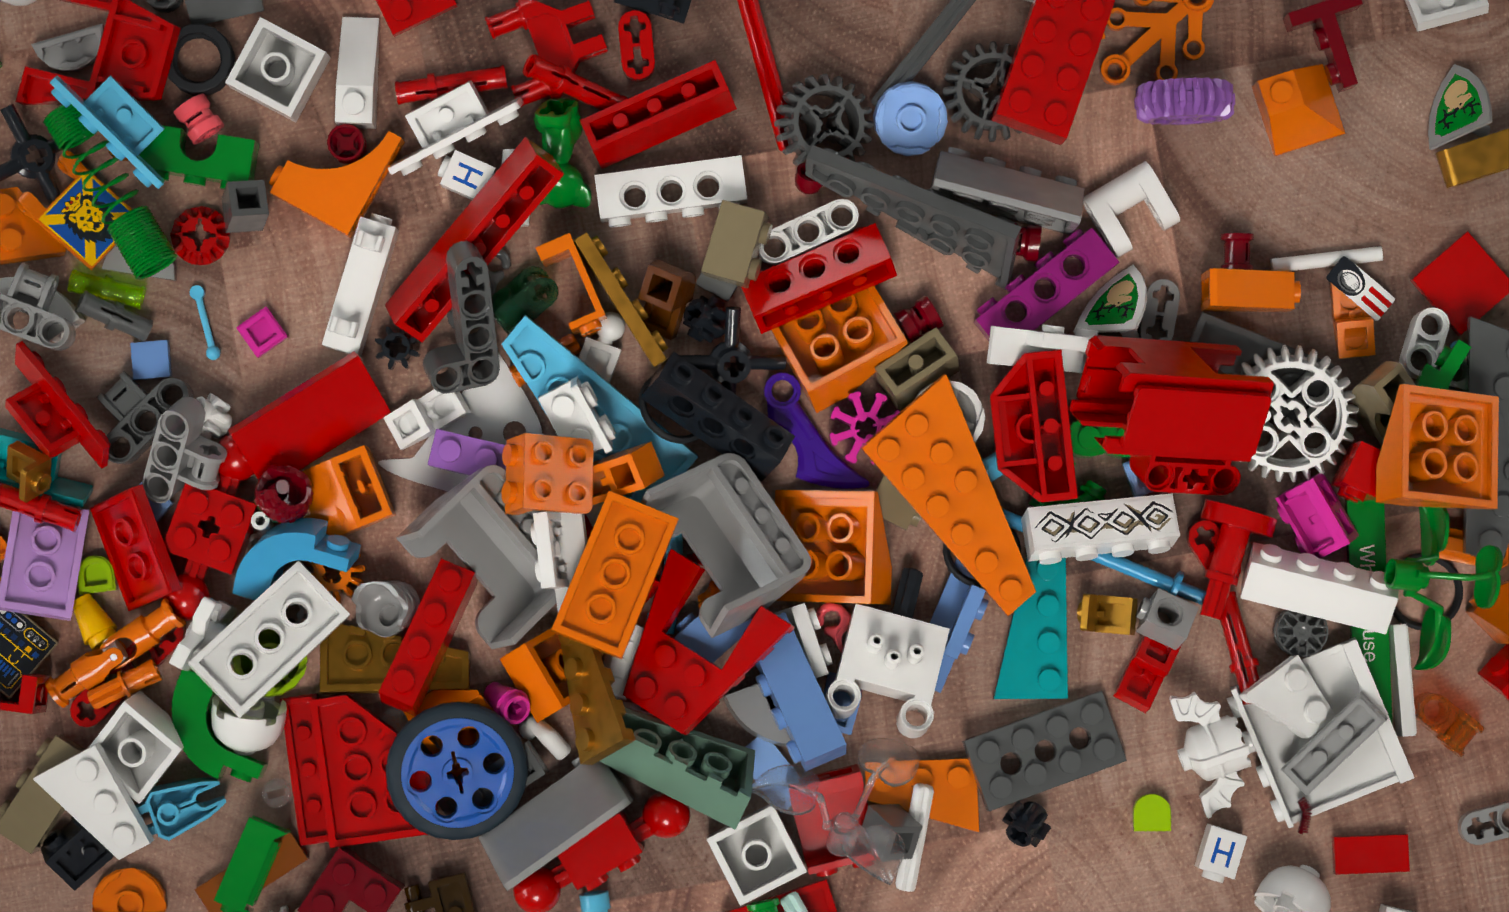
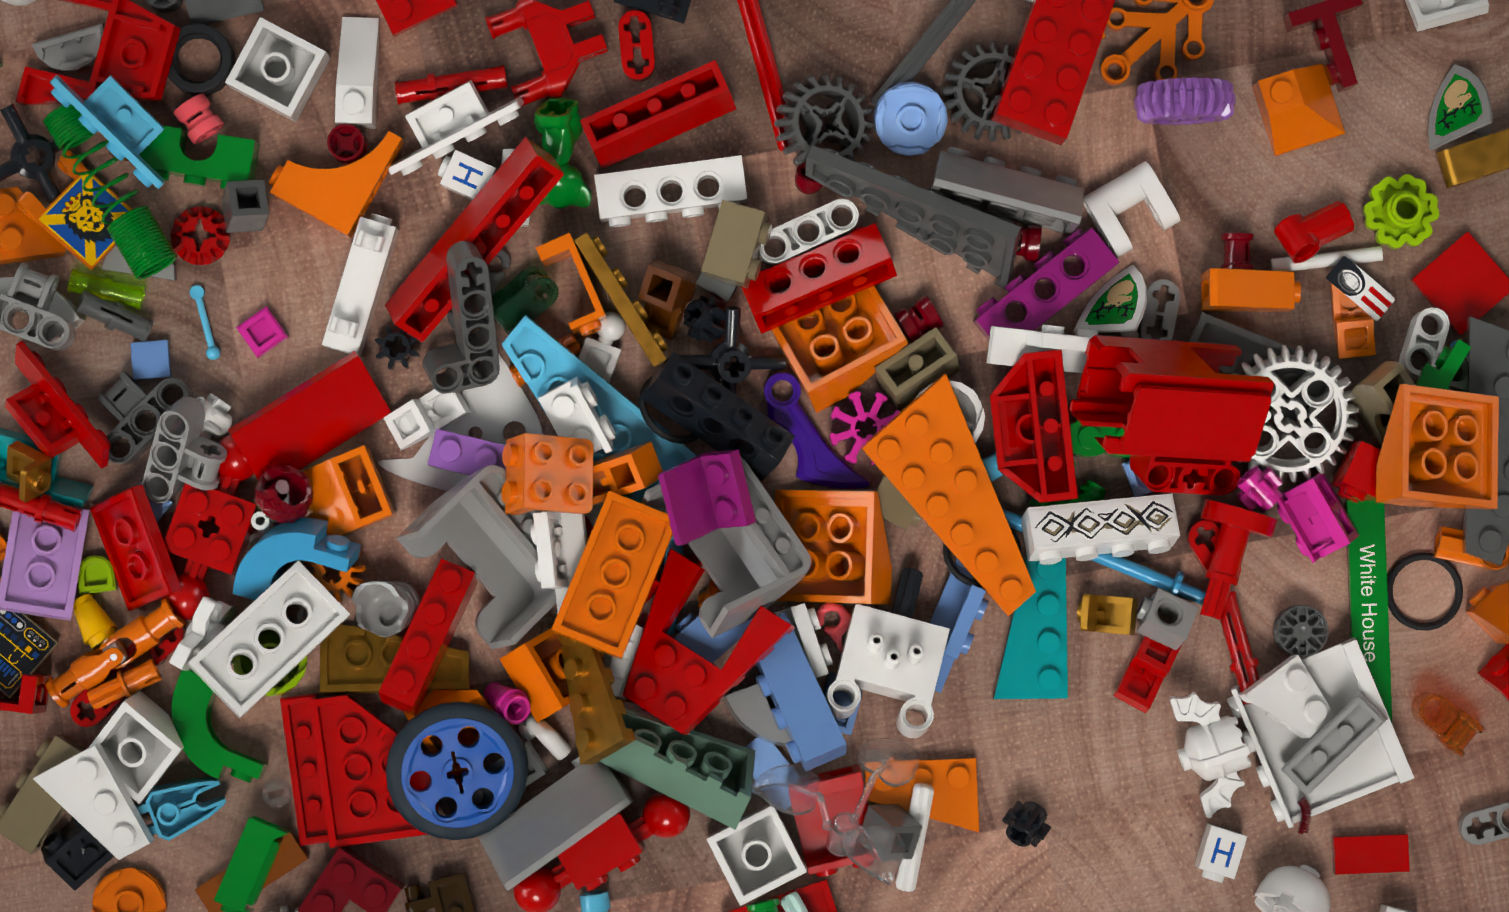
(254, 730): white cylinder -> none
(562, 80): red pin -> none
(706, 495): none -> magenta bracket
(1021, 738): dark grey plate -> none
(1151, 814): lime tile -> none
(1259, 489): none -> dark pink gear
(1305, 235): none -> red piece
(1318, 588): white brick -> none
(1400, 212): none -> lime plant
(1402, 680): white tile -> none
(1413, 575): green plant -> none

